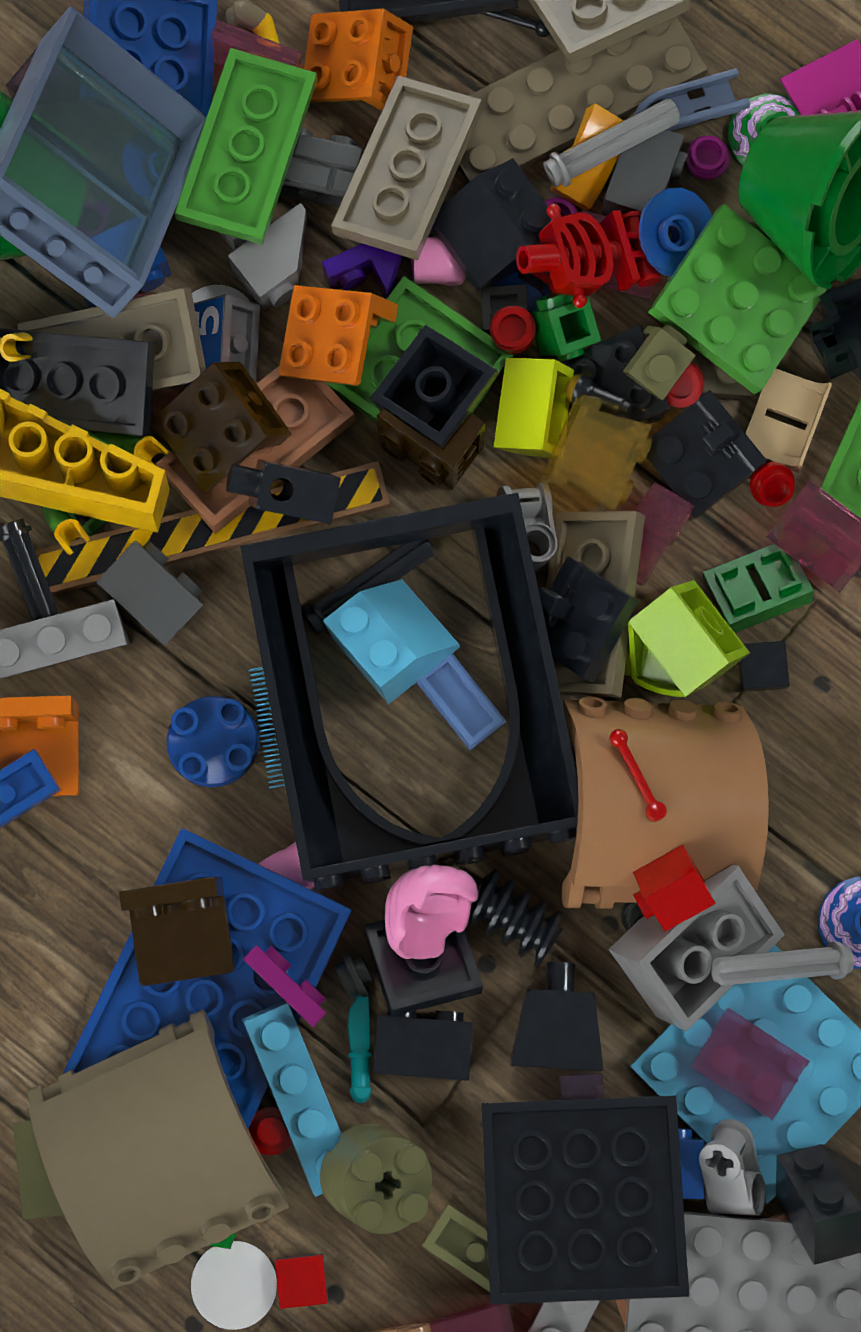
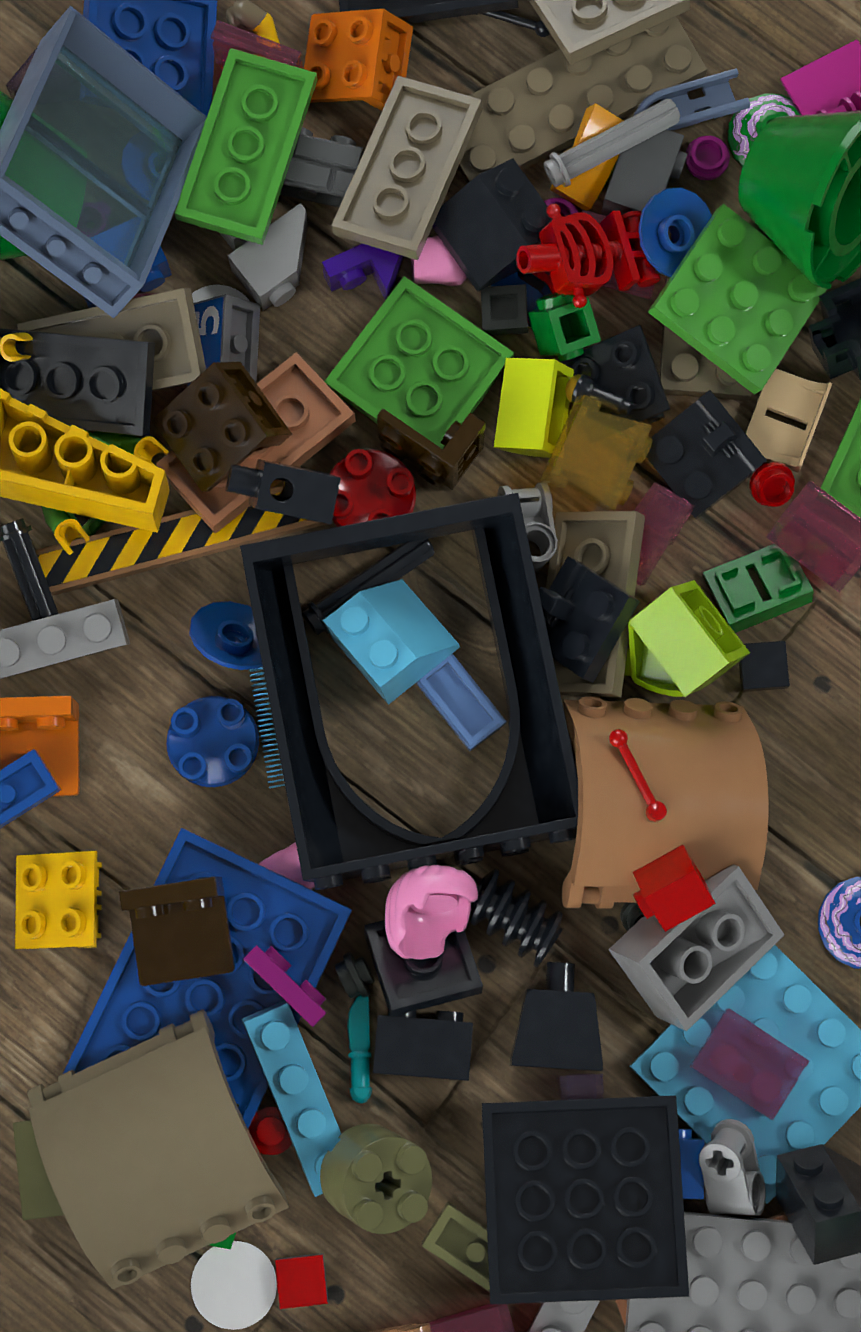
(57, 900): none -> yellow hinge
(151, 591): dark grey brick -> none
(227, 635): none -> blue dish
(331, 333): orange bracket -> none
(372, 487): none -> red dish
(434, 386): black slope -> none
(512, 329): red tile -> none
(659, 360): olive bracket -> none
(687, 388): red tile -> none
(831, 960): light grey axle -> none

